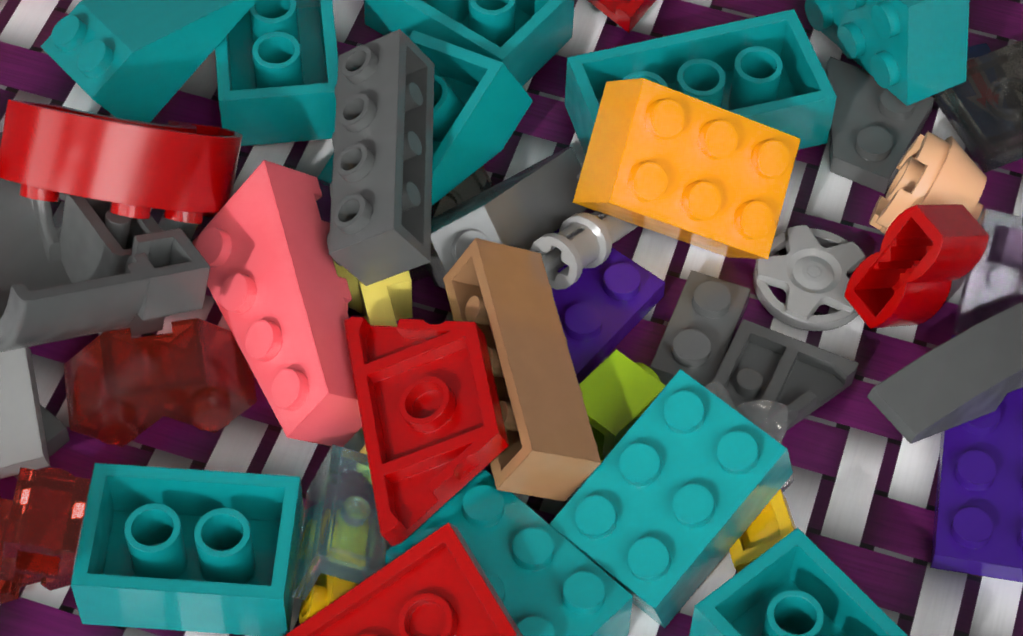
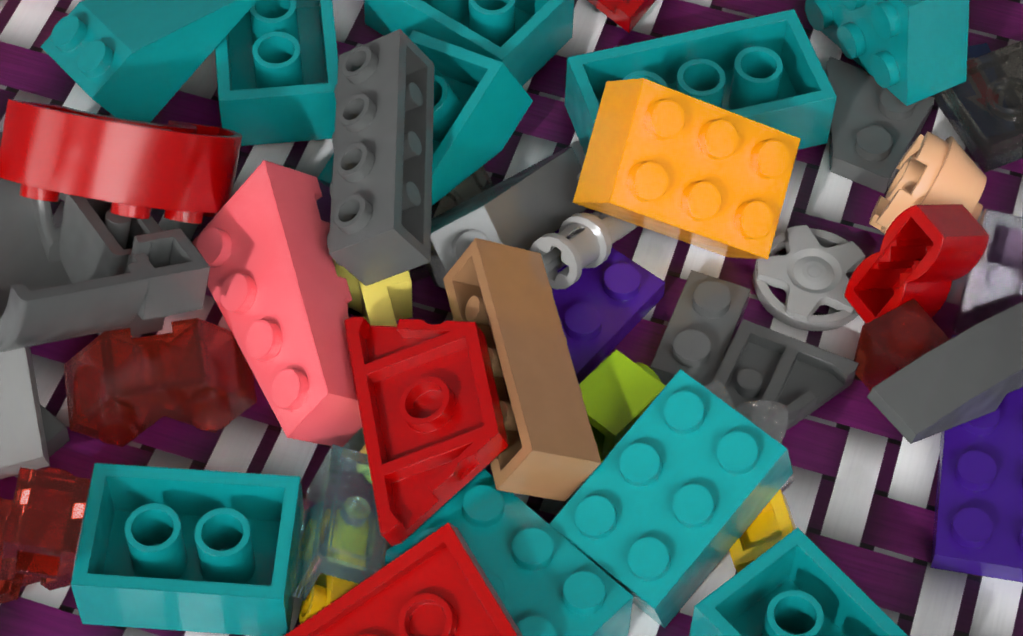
(895, 342): none -> clear red brick

